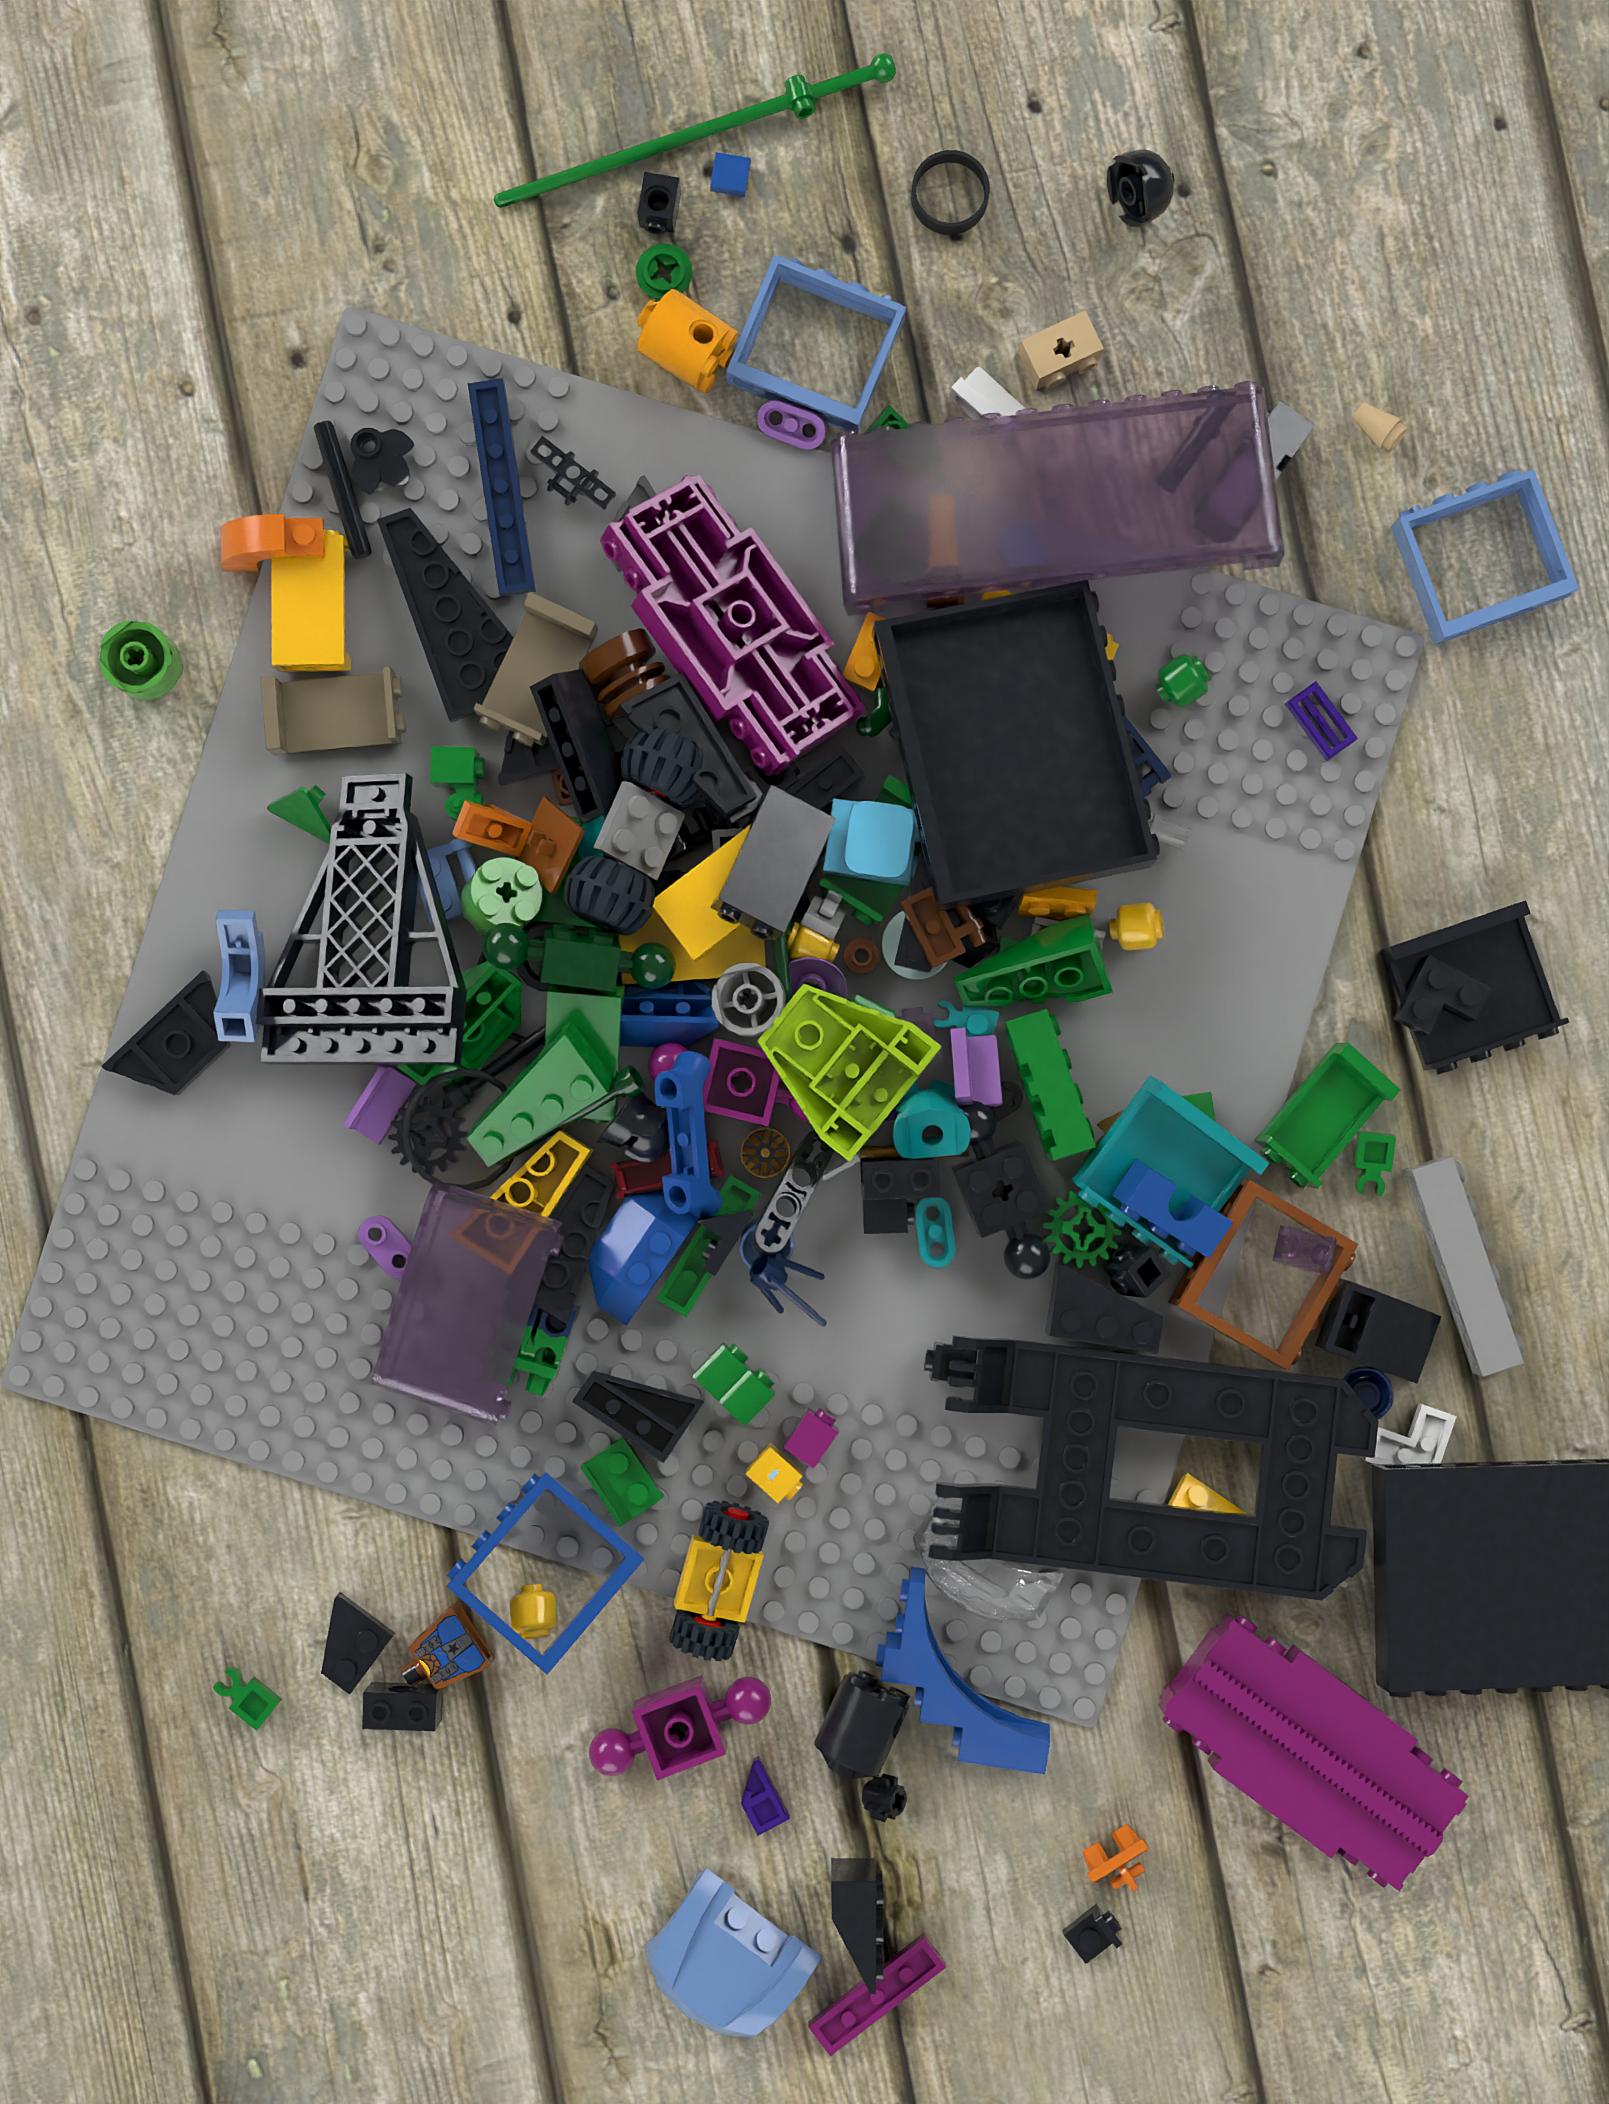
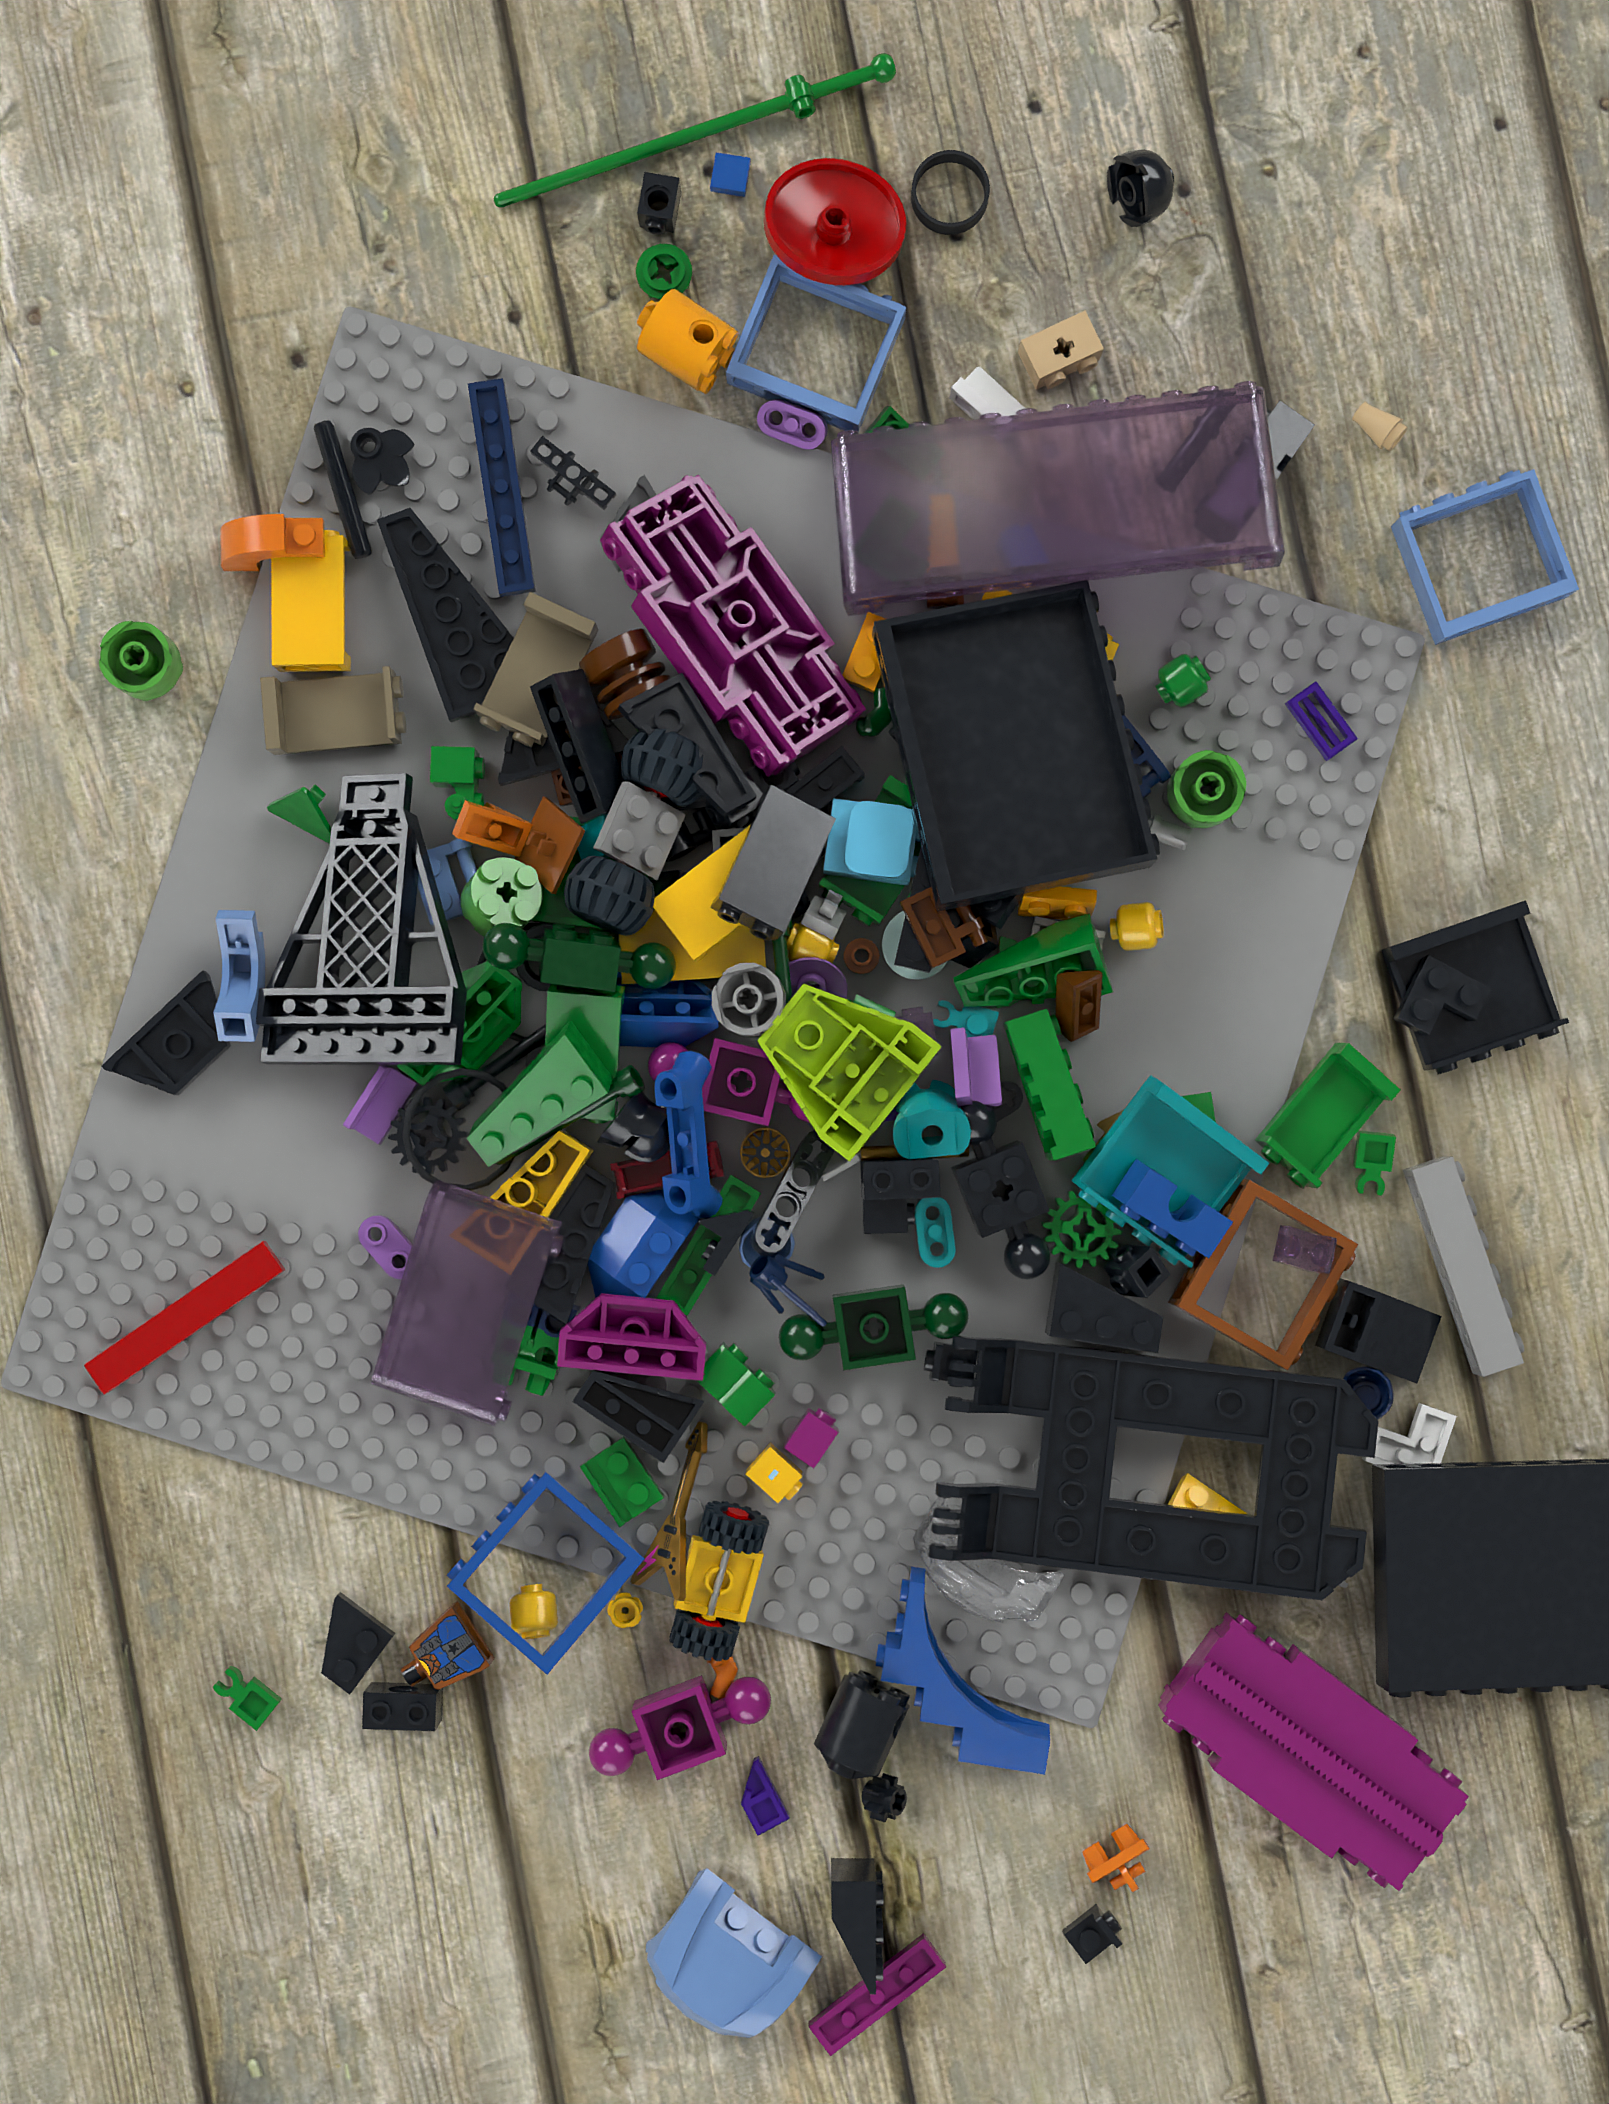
(184, 1317): none -> red tile
(621, 1619): none -> yellow plate
(633, 1338): none -> magenta wedge
(669, 1545): none -> pearl gold piece
(726, 1673): none -> orange arm
(834, 221): none -> red dish
(941, 1316): none -> dark green brick
(1078, 1003): none -> reddish brown slope
(1201, 770): none -> bright green brick

